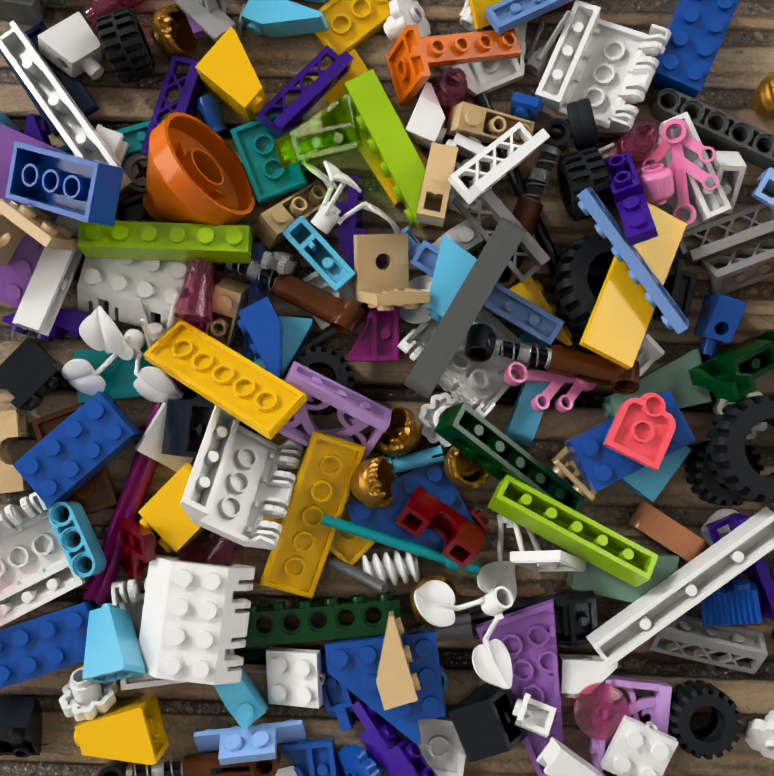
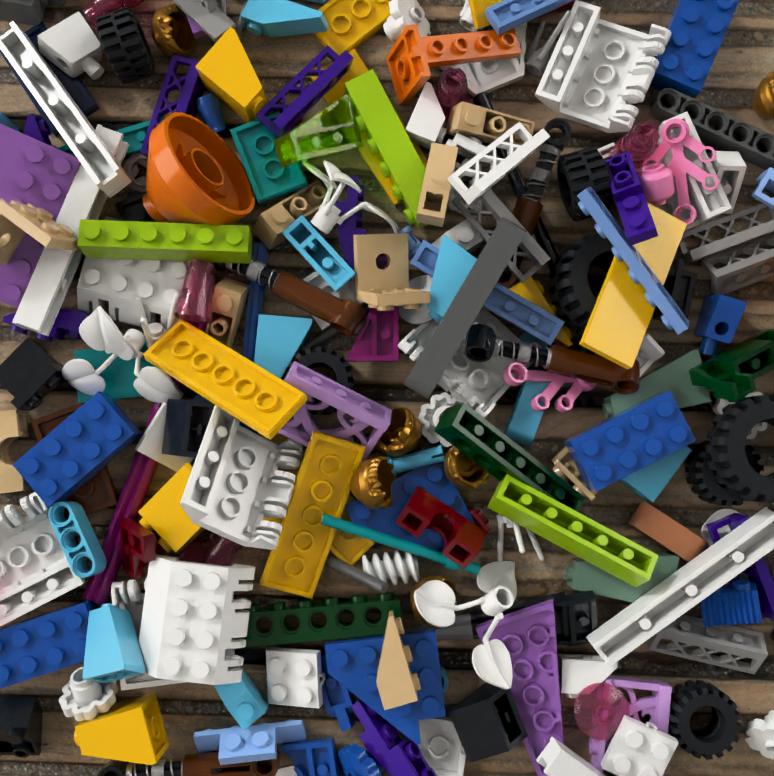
(64, 183): blue brick -> none
(266, 332): blue slope -> none
(280, 261): light grey hinge -> none
(526, 107): blue bracket -> none
(534, 715): white bracket -> none
(548, 561): white tile -> none
(582, 124): black tyre -> none
(642, 430): coral plate -> none

